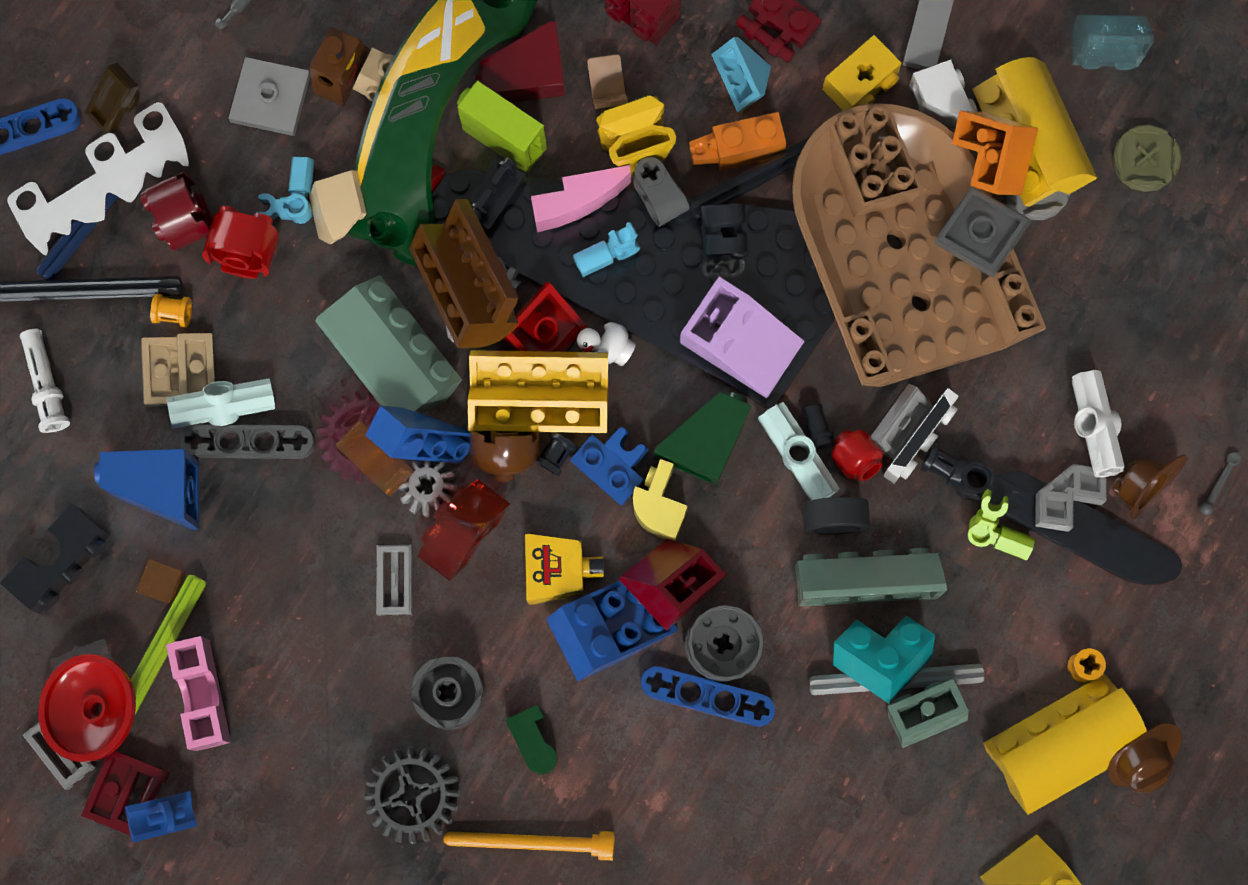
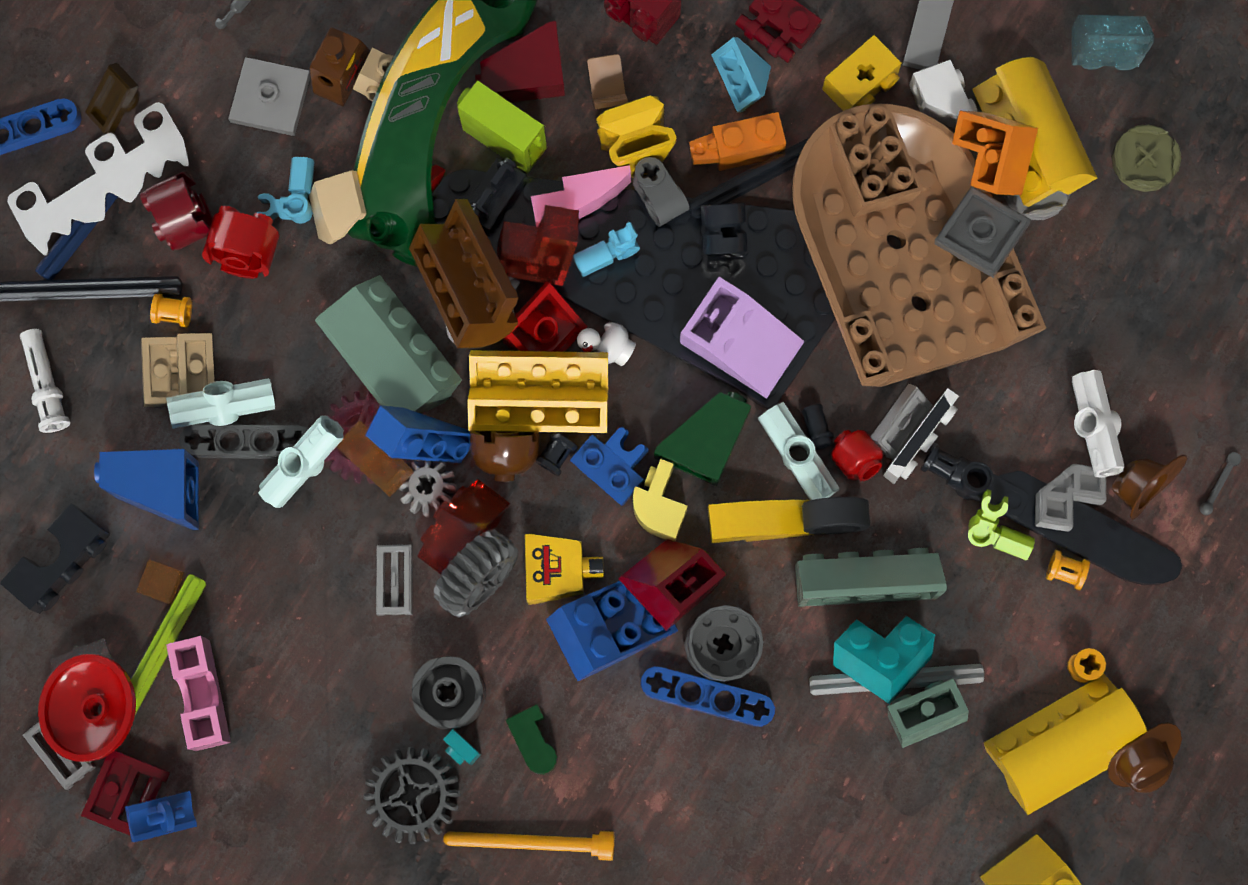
(301, 461): none -> light aqua piece
(460, 749): none -> teal plate
(475, 573): none -> dark grey gear
(540, 251): none -> clear red brick
(756, 520): none -> yellow slope
(1080, 570): none -> light orange bush

